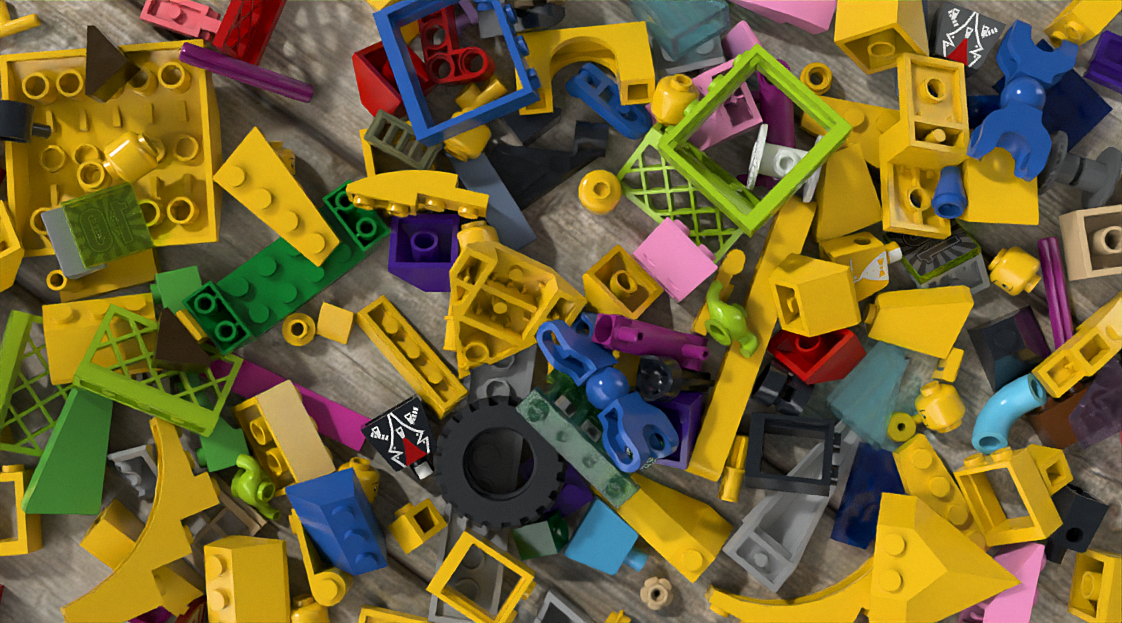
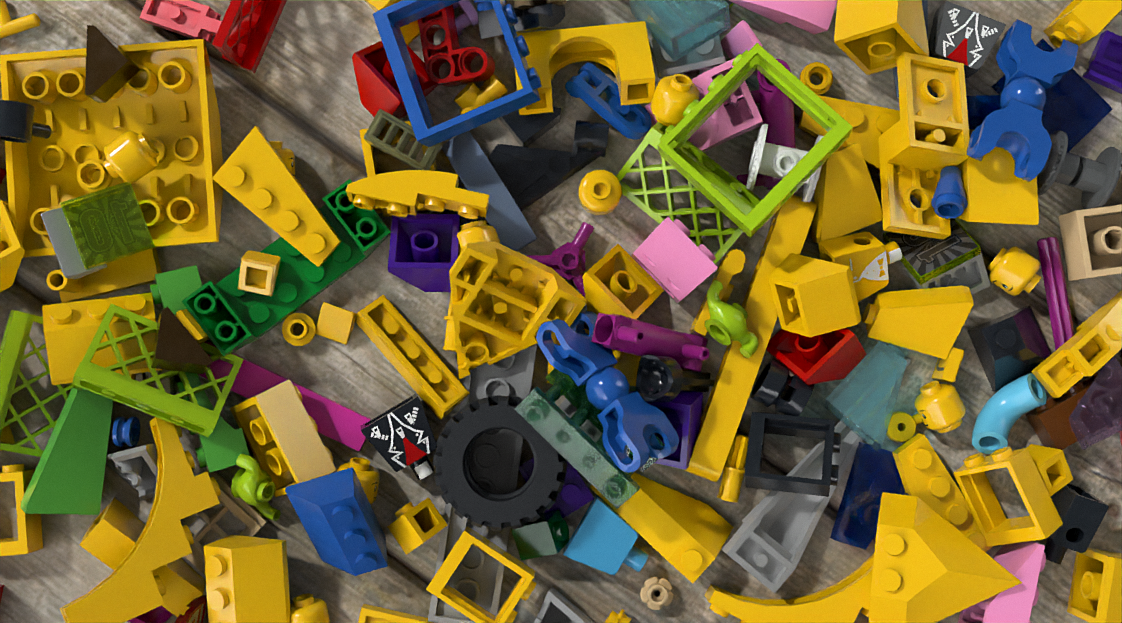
(126, 431): none -> blue bush
(245, 72): magenta axle -> none
(258, 272): none -> yellow slope
(327, 583): yellow door -> none
(468, 144): yellow head -> none
(570, 257): none -> magenta piece

